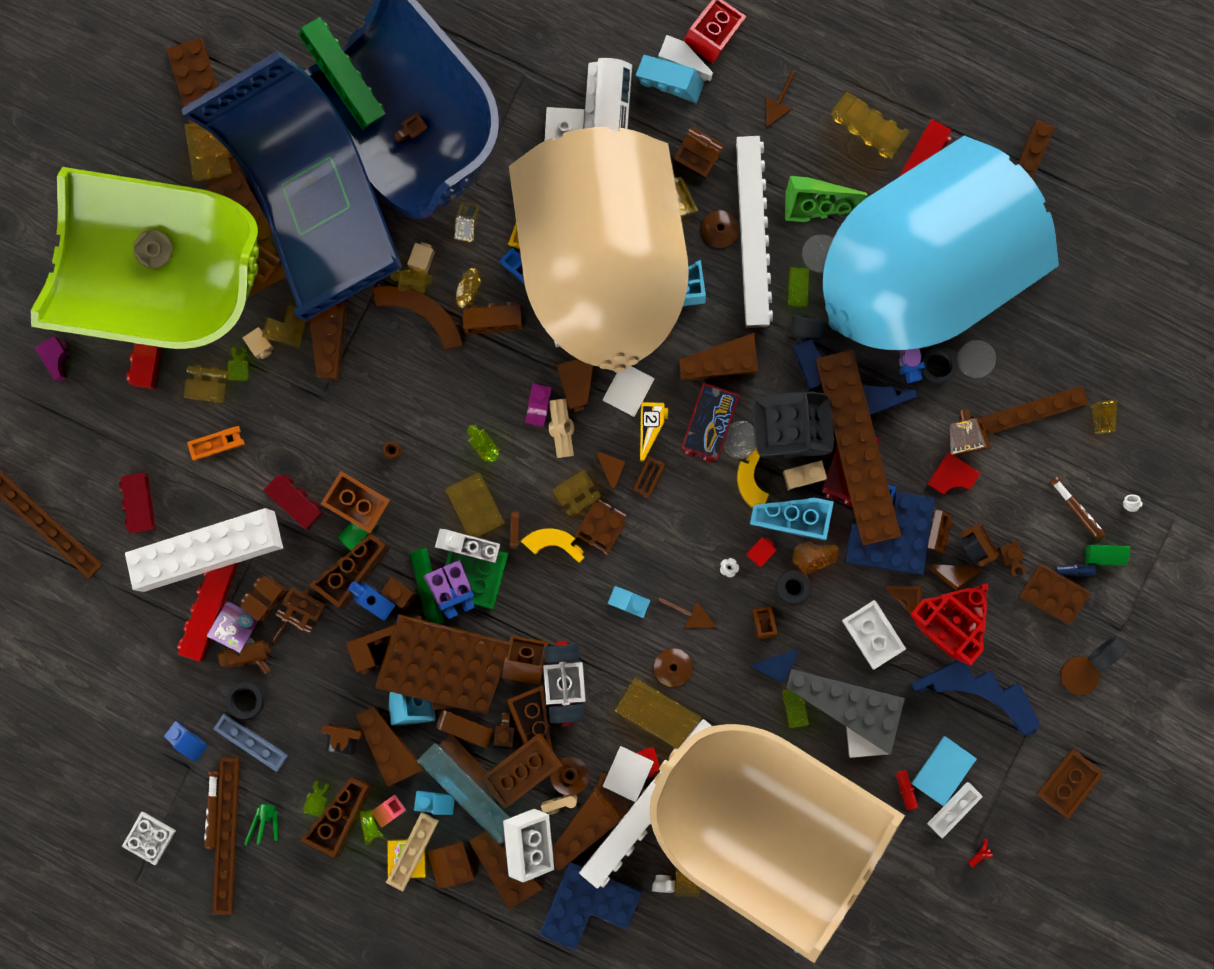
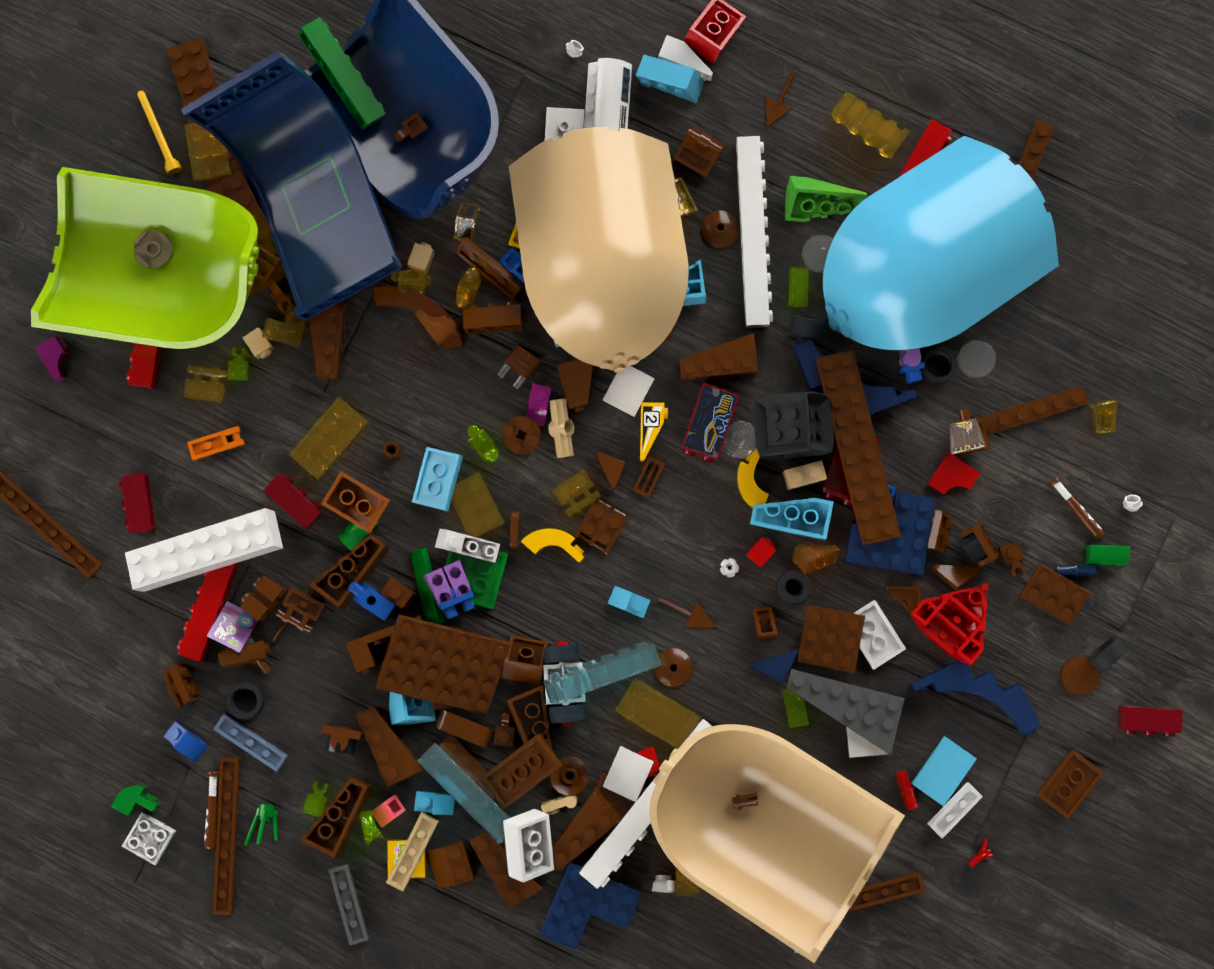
(130, 797): none -> green brick
(171, 165): none -> yellow piece
(179, 685): none -> reddish brown plate
(277, 293): none -> reddish brown plate
(328, 438): none -> clear yellow plate
(348, 904): none -> dark grey plate
(437, 479): none -> medium azure tile
(438, 327): none -> clear orange arch
(489, 268): none -> reddish brown plate
(520, 362): none -> reddish brown piece
(526, 425): none -> reddish brown plate
(574, 48): none -> white plate
(601, 673): none -> clear light blue brick
(744, 801): none -> reddish brown pin
(831, 638): none -> reddish brown plate
(889, 890): none -> reddish brown plate
(1150, 720): none -> dark red brick

